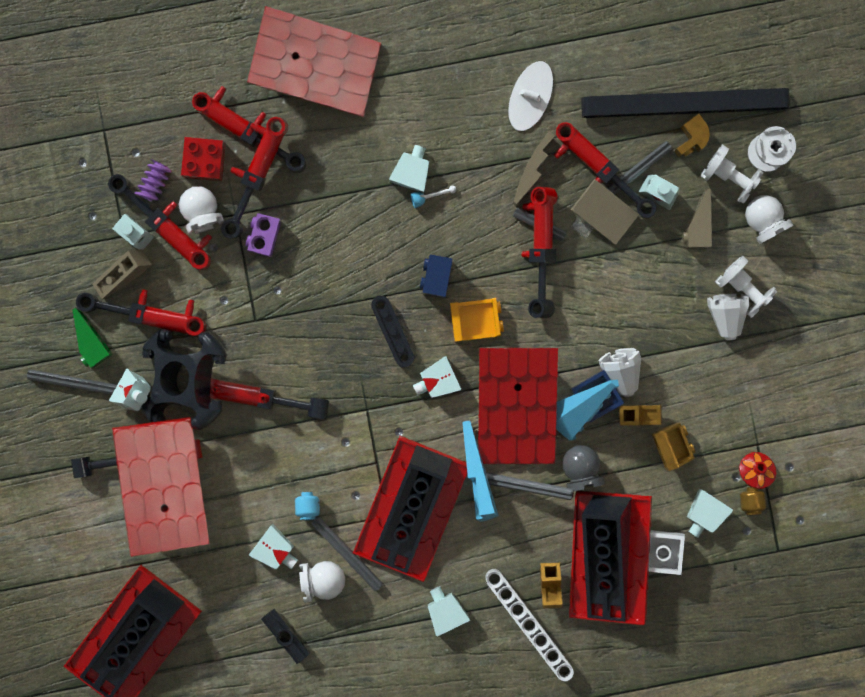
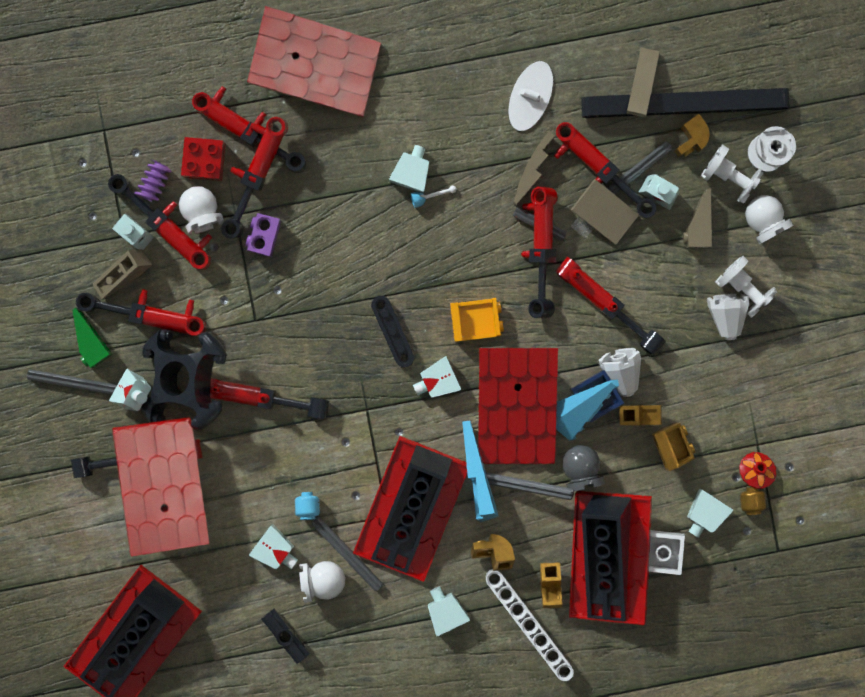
(437, 276): dark blue brick -> none
(498, 549): none -> pearl gold brick
(606, 303): none -> piece
(643, 82): none -> dark tan slope

